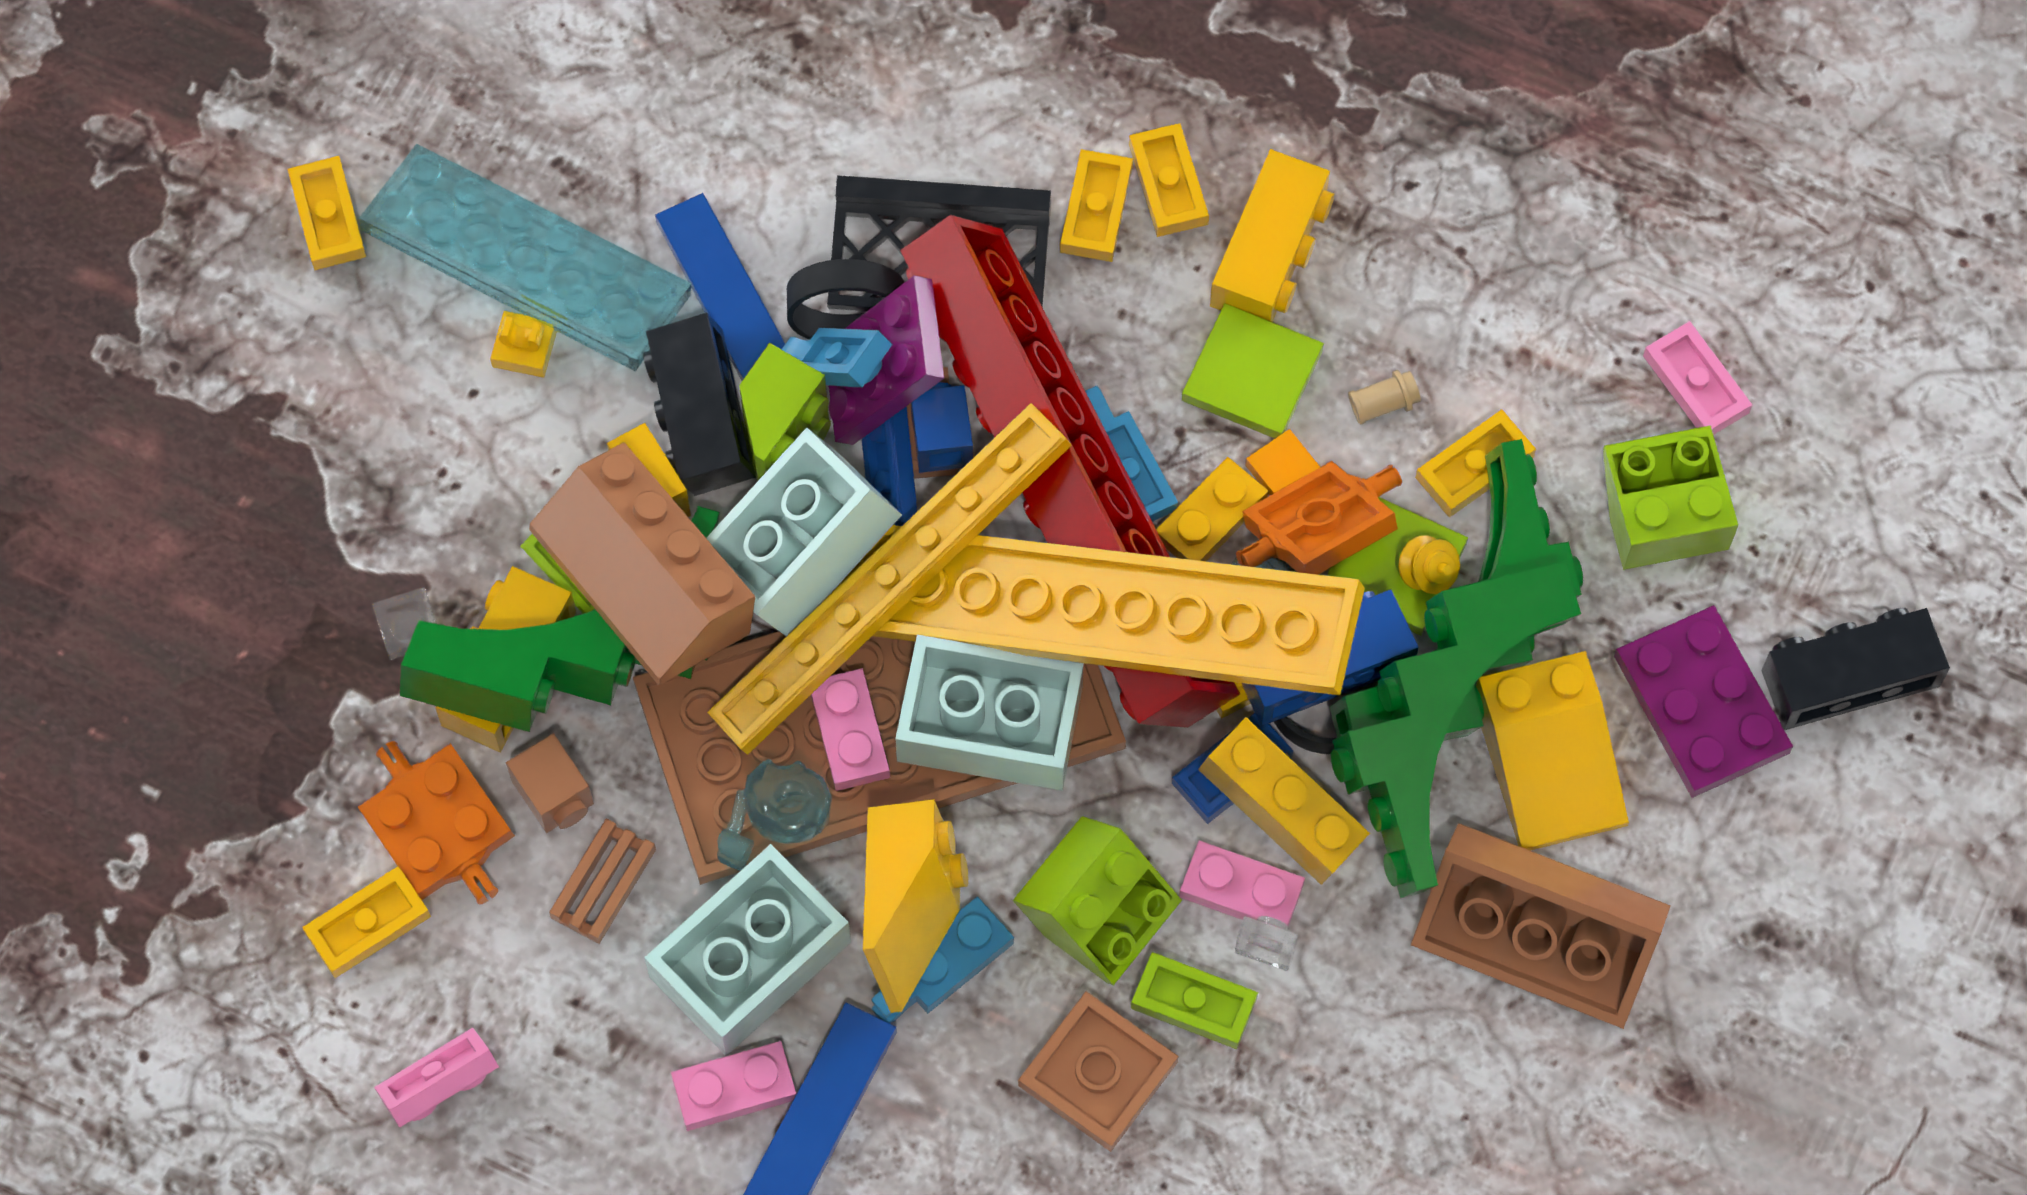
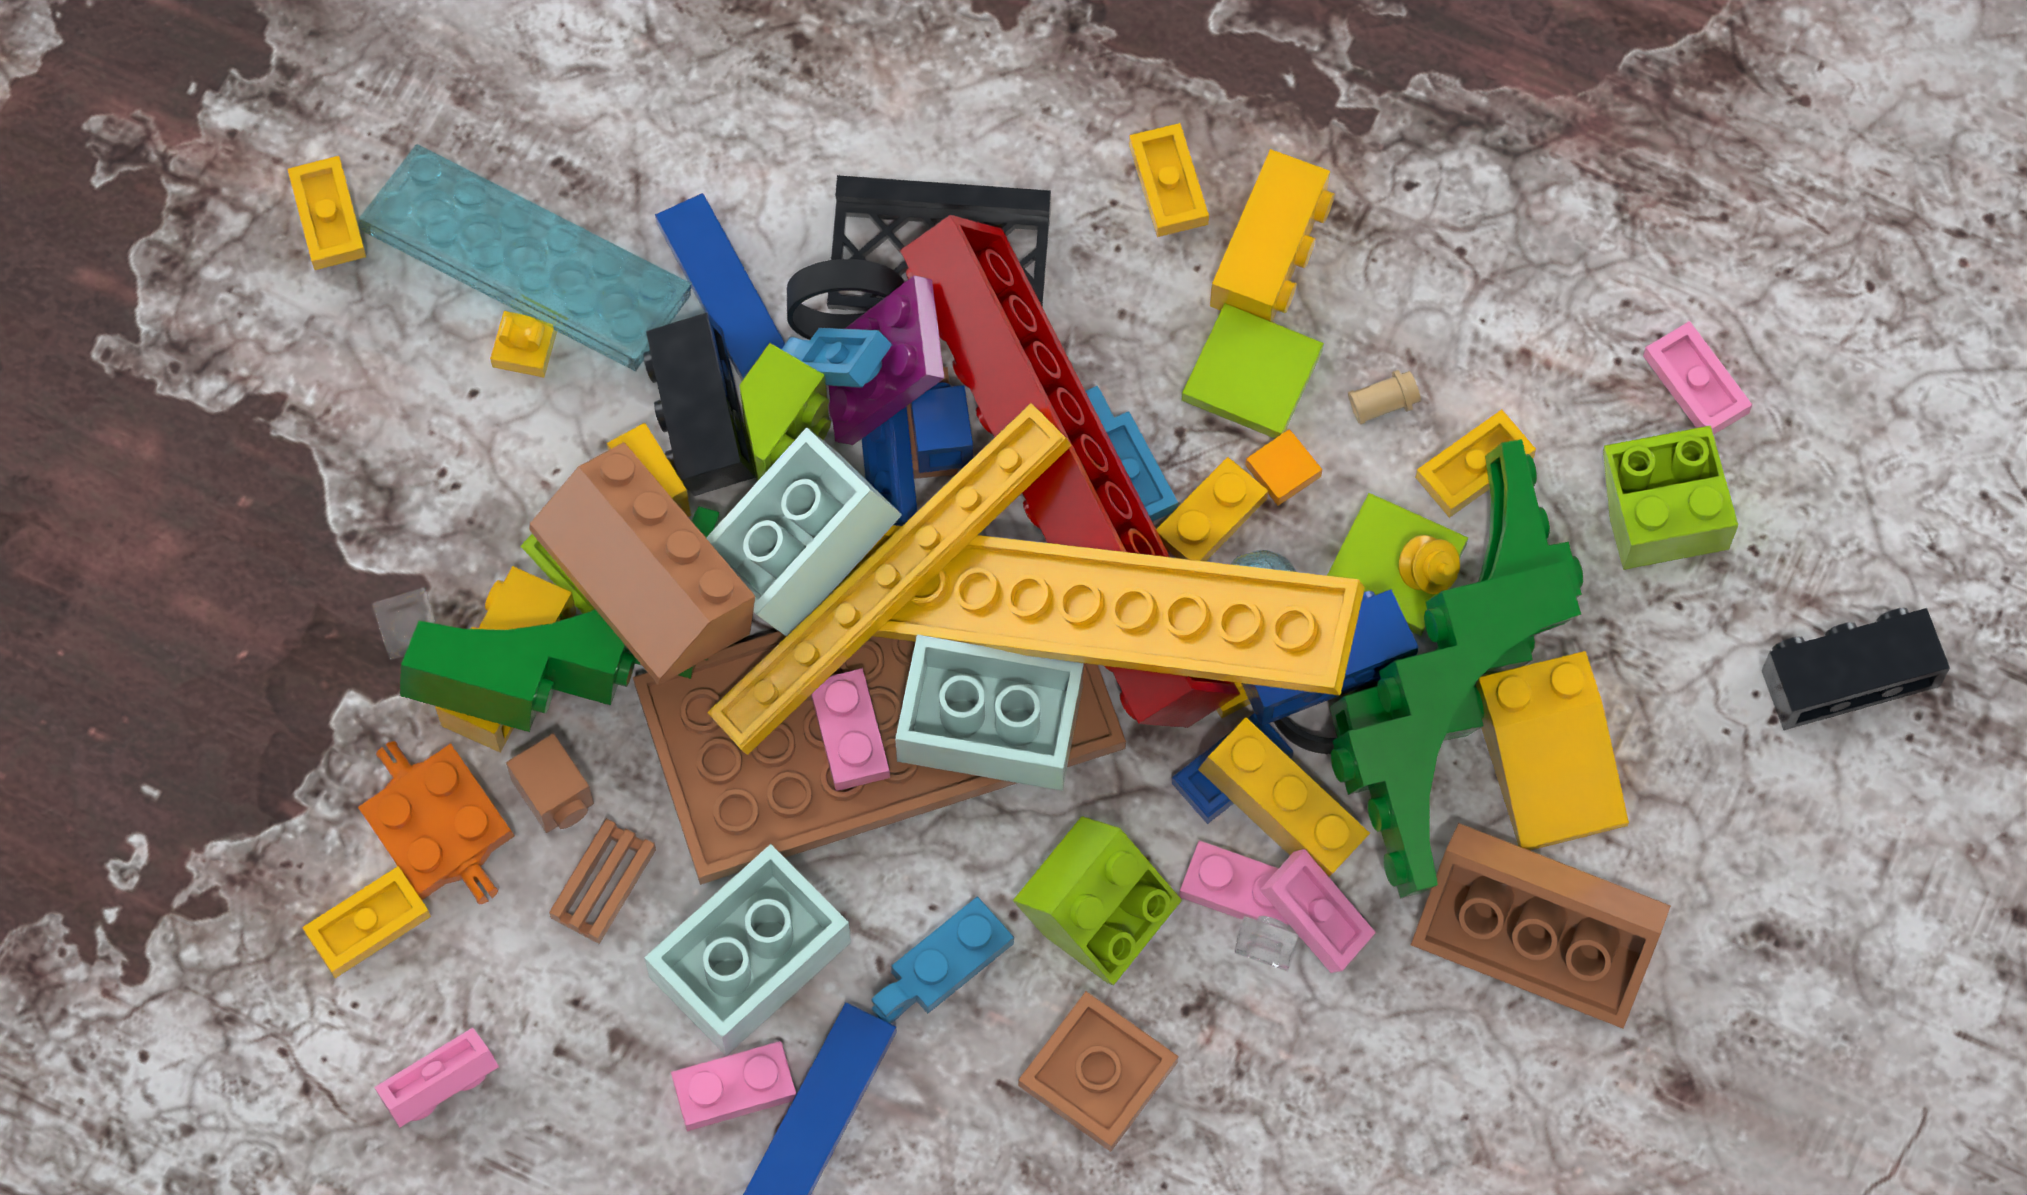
(732, 847): clear light blue hand -> none
(787, 802): clear light blue hair -> none
(909, 893): yellow slope -> none
(1096, 205): yellow plate -> none
(1194, 1000): lime plate -> none
(1317, 911): none -> bright pink plate
(1320, 519): orange plate -> none
(1703, 701): magenta plate -> none

